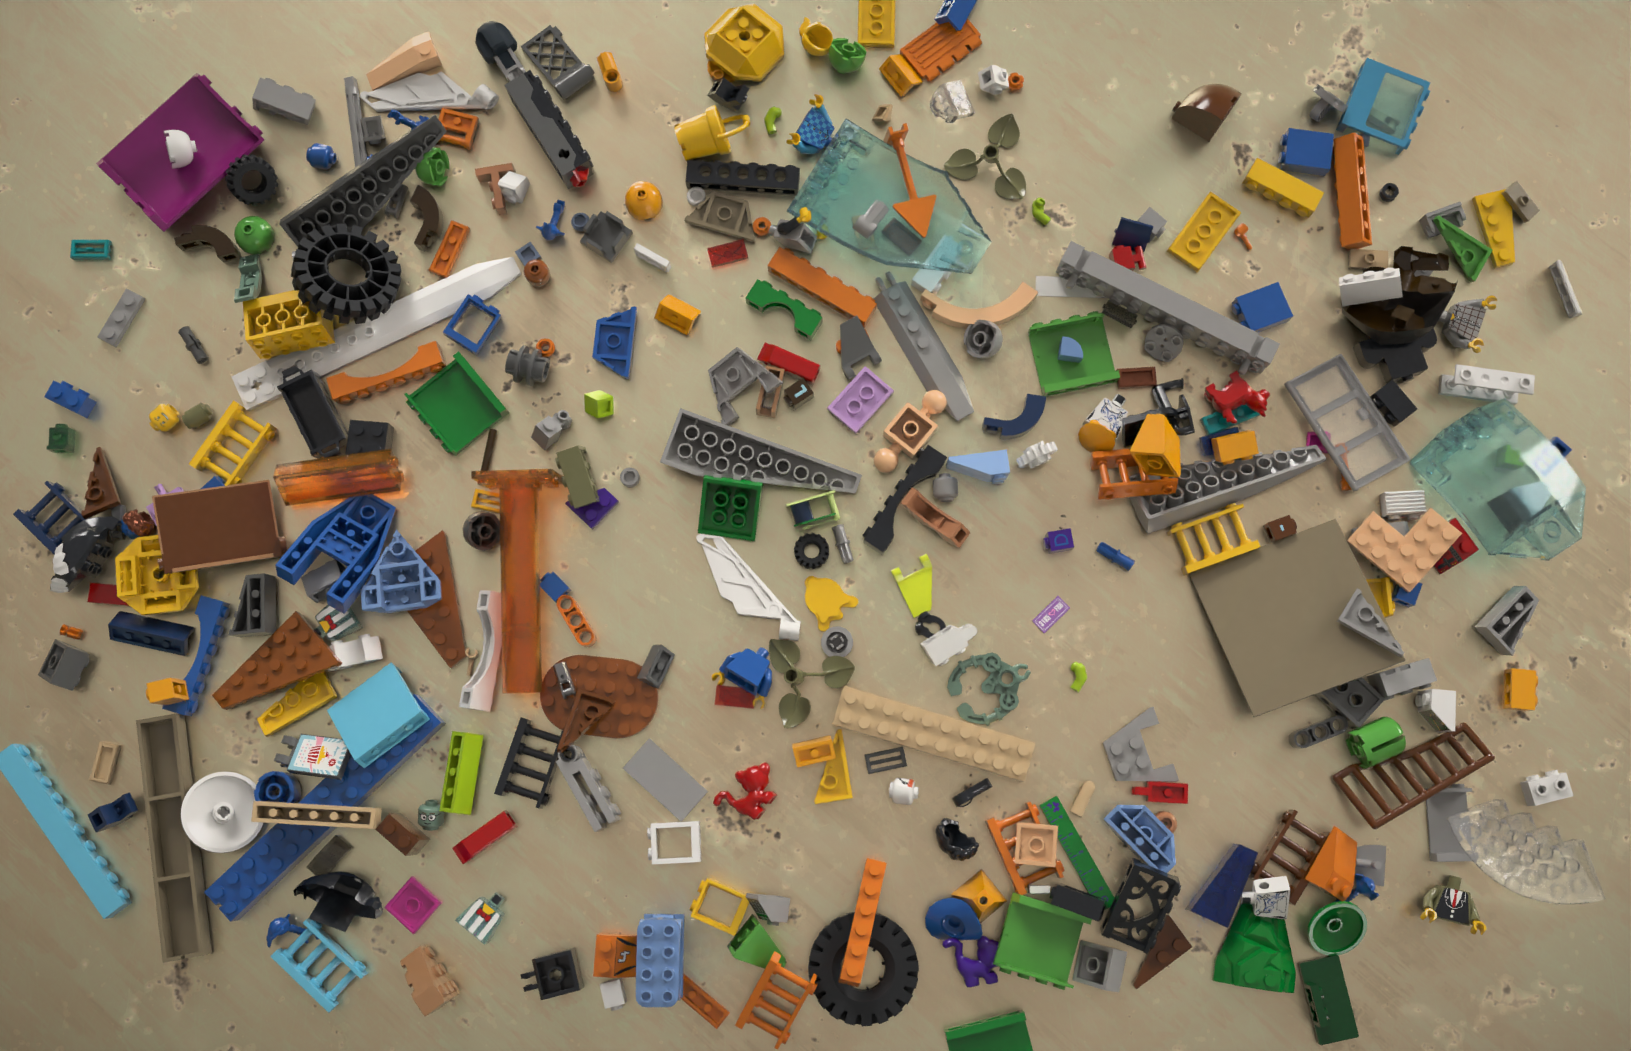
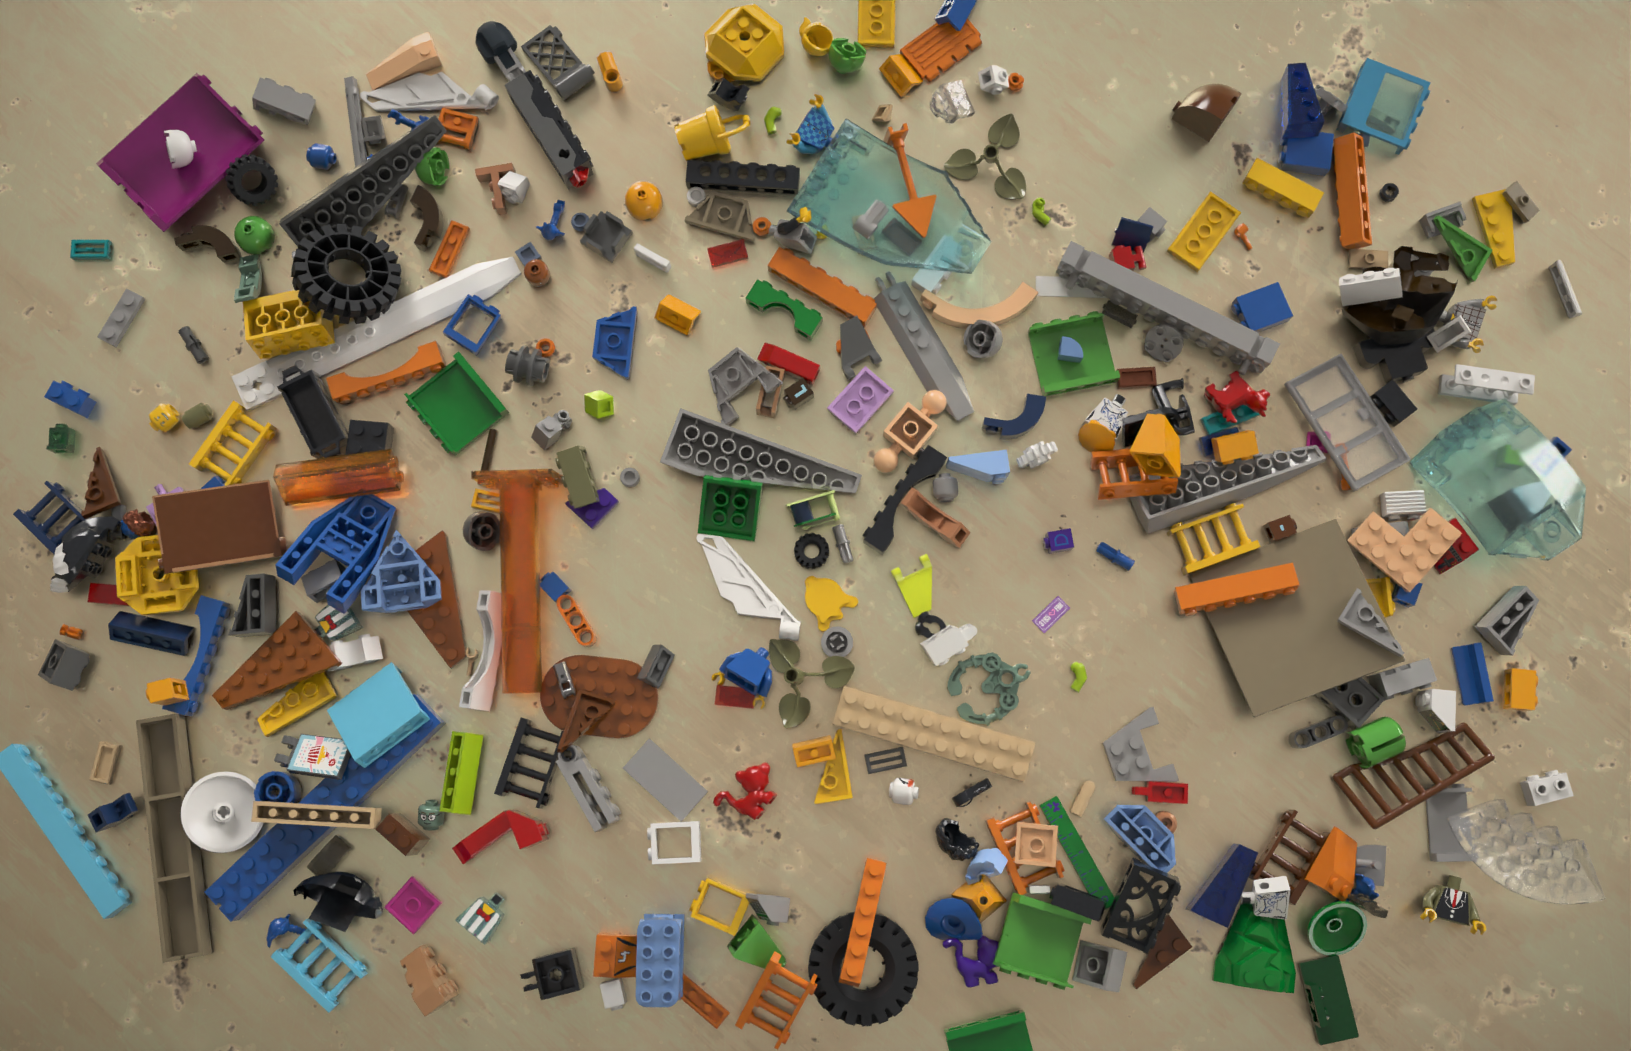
(527, 829): none -> red slope
(986, 862): none -> light blue cylinder
(1236, 588): none -> orange brick
(1299, 104): none -> clear blue wedge
(1367, 905): none -> clear smoke slope
(1449, 334): none -> white slope
(1472, 674): none -> blue panel

